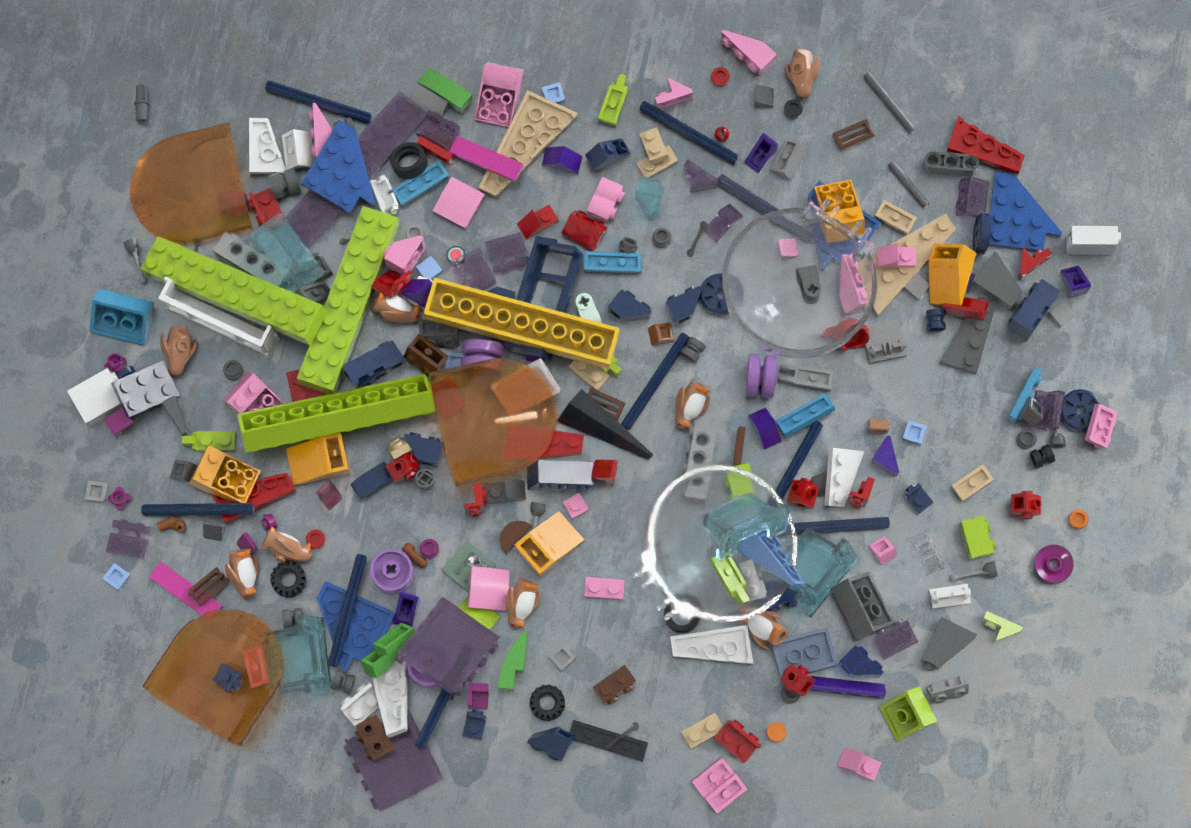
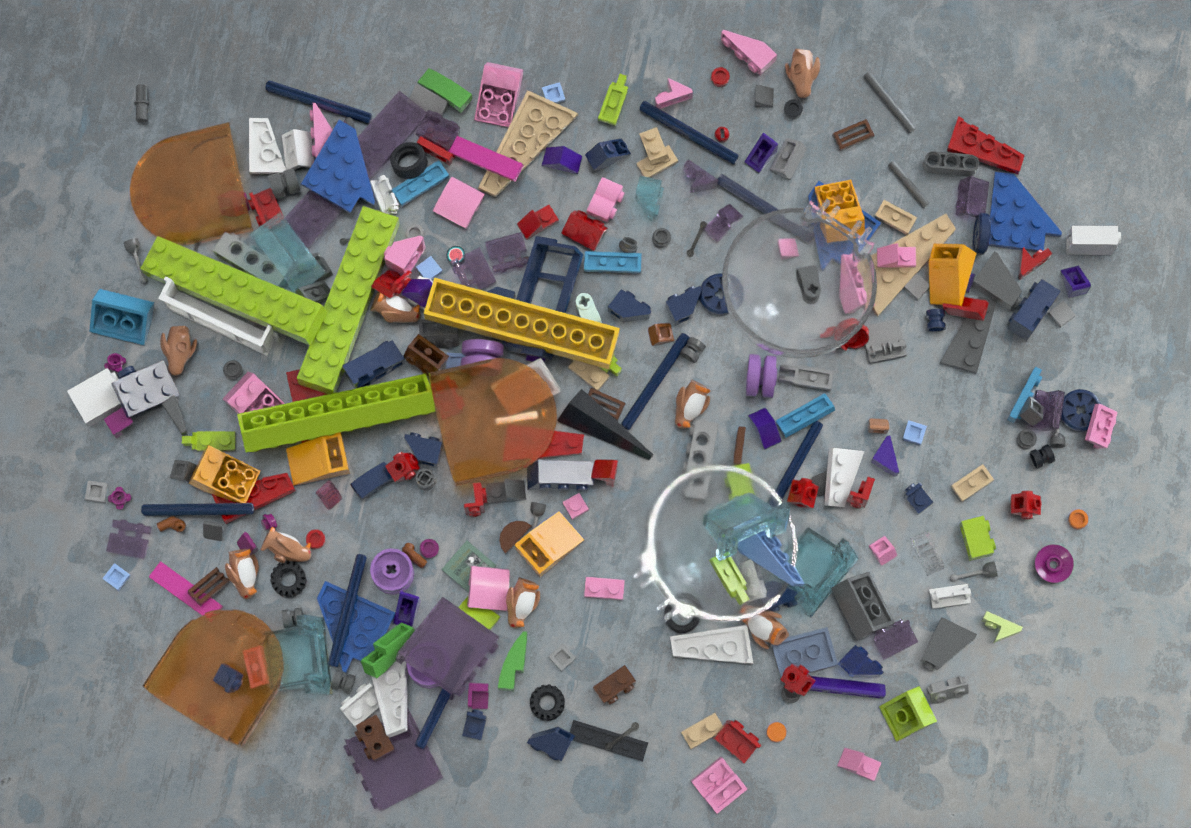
(397, 447): tan plate -> none
(843, 525): dark blue axle -> none

